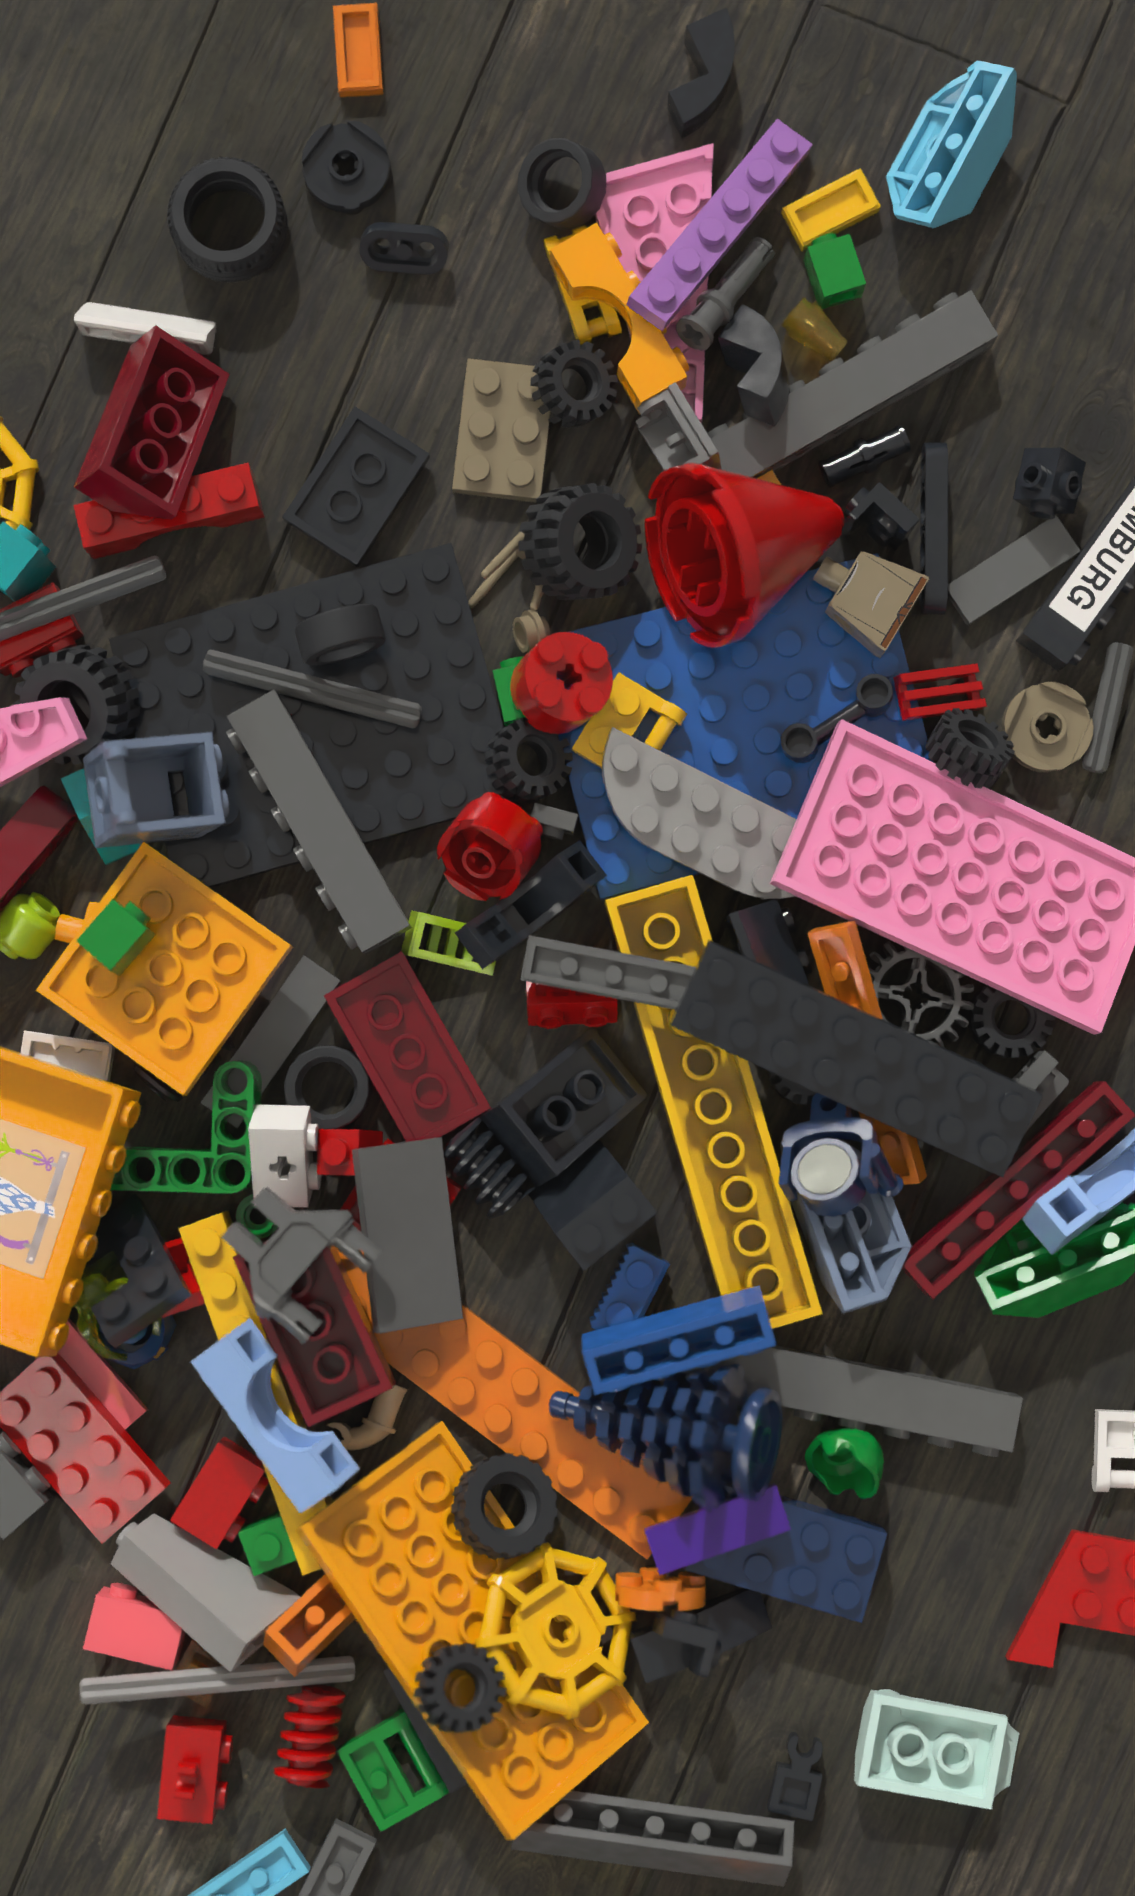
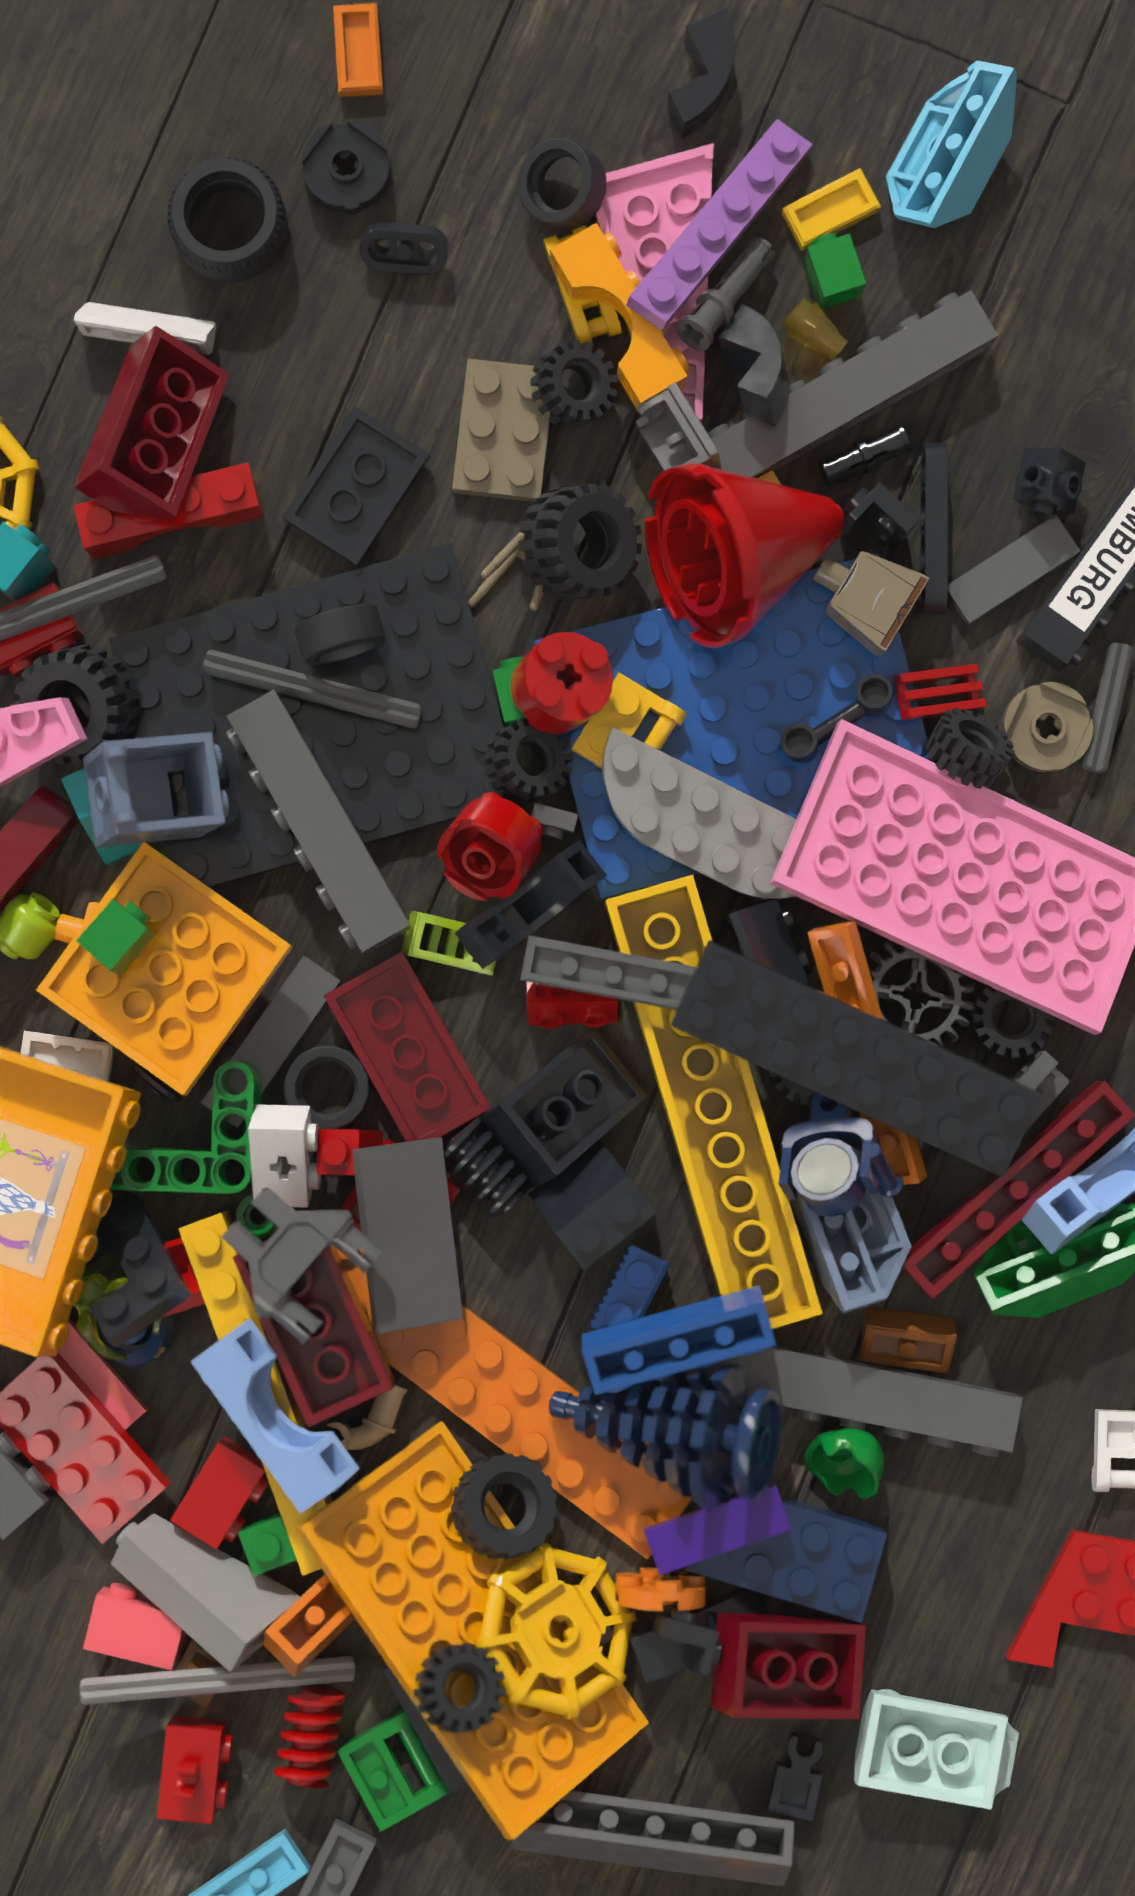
(529, 630): dark tan plate -> none
(788, 1666): none -> dark red brick
(907, 1339): none -> dark orange slope

